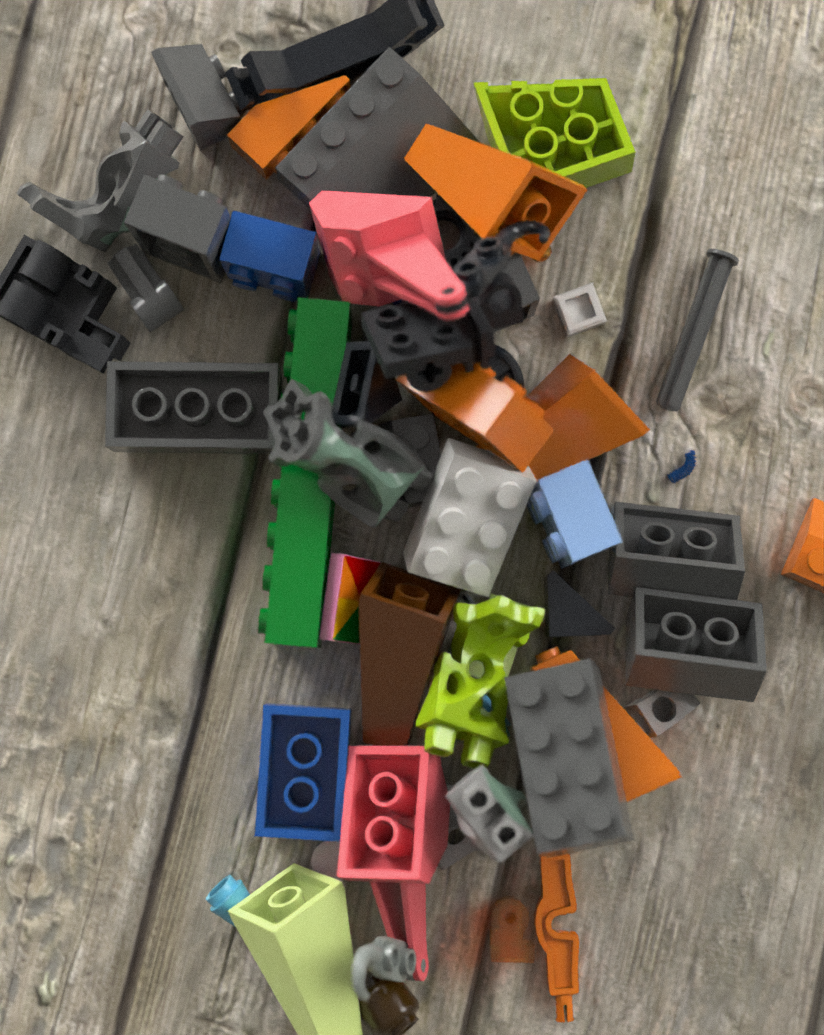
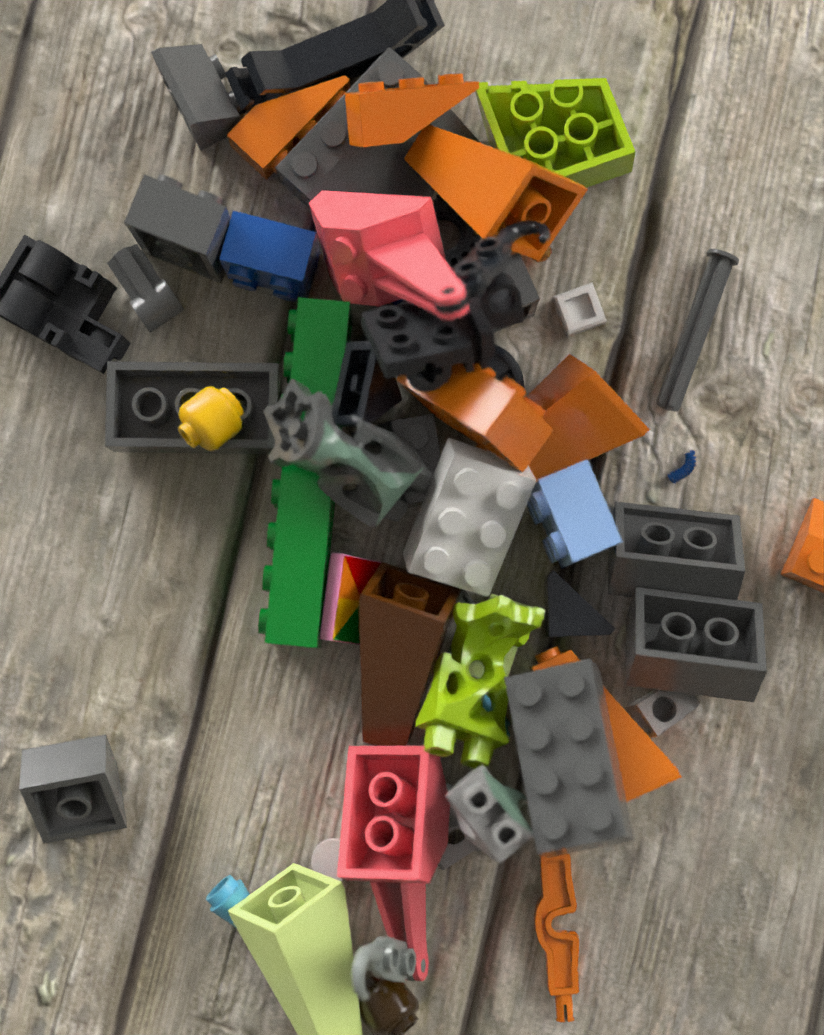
(72, 788): none -> dark grey slope
(118, 177): dark grey hips -> none
(210, 418): none -> yellow head
(302, 771): blue brick -> none
(396, 114): none -> orange slope
(507, 923): clear orange leg -> none

